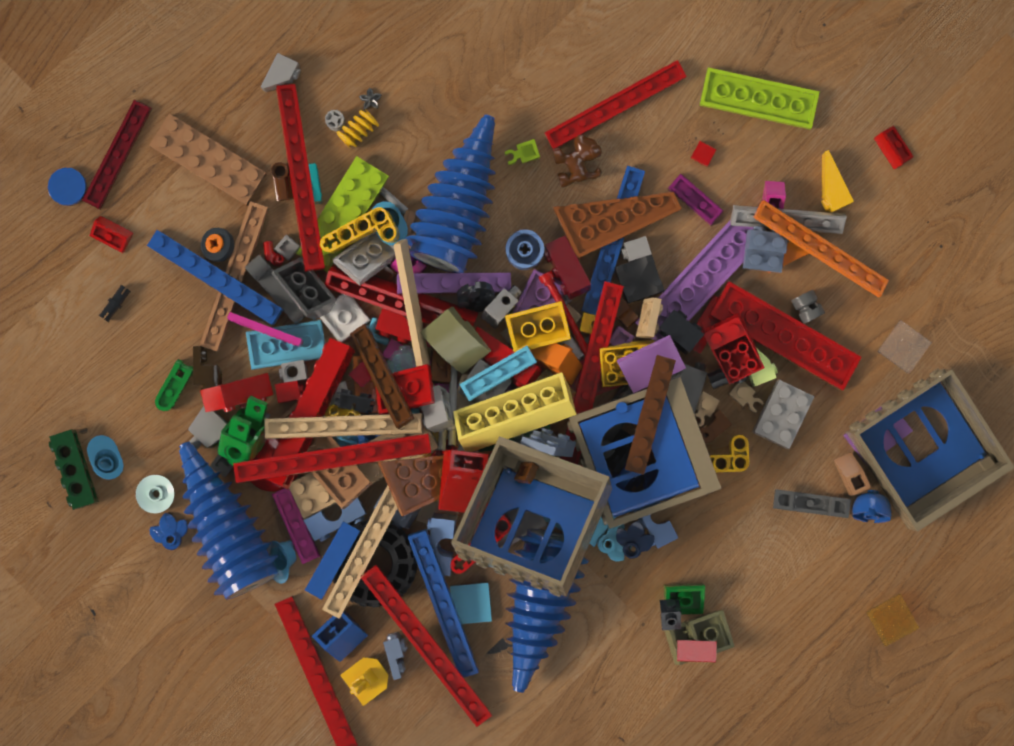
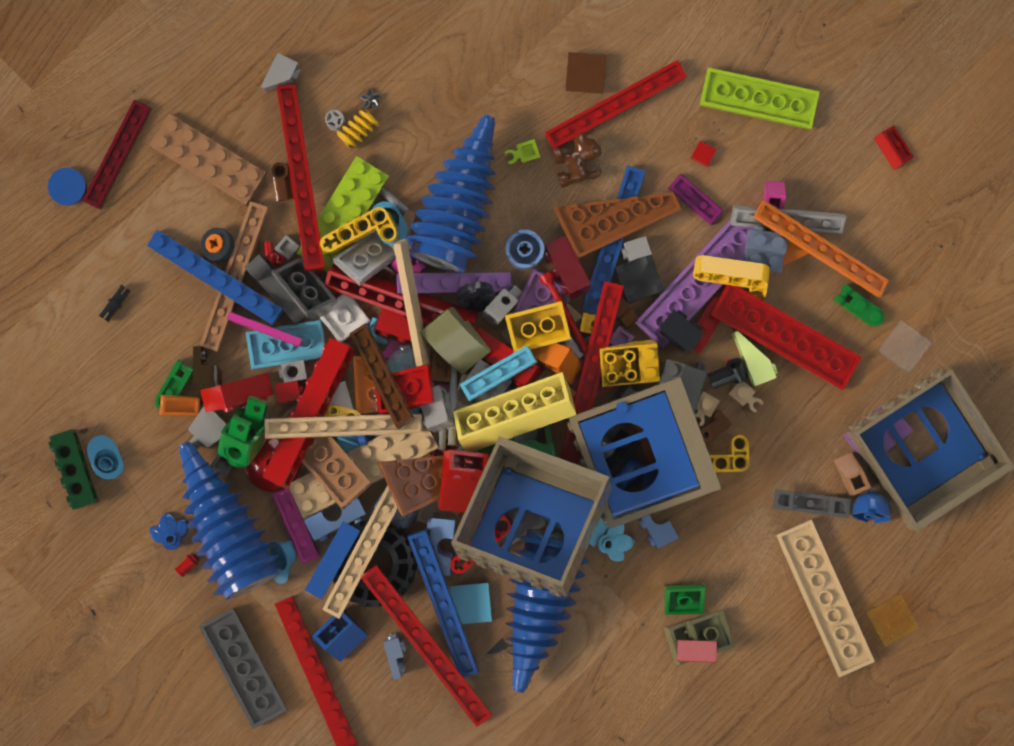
(111, 234): red slope -> none
(145, 495): light aqua dish -> none
(179, 405): none -> orange tile
(186, 565): none -> red pin
(243, 668): none -> dark grey plate
(314, 174): teal tile -> none
(332, 458): red plate -> none
(360, 375): dark red tile -> none
(362, 402): black hinge -> none
(366, 679): yellow piece -> none
(526, 472): reddish brown plate -> none
(550, 443): sand blue plate -> none
(585, 73): none -> reddish brown tile
(635, 537): dark blue plate -> none
(639, 365): medium lavender tile -> none
(648, 318): tan plate -> none
(650, 414): reddish brown plate -> none
(670, 610): black brick -> none
(733, 272): none -> yellow beam
(733, 348): red slope -> none
(783, 414): light grey brick -> none
(808, 306): dark grey wheel -> none
(825, 598): none -> tan plate
(834, 190): yellow slope -> none
(860, 307): none -> green plate

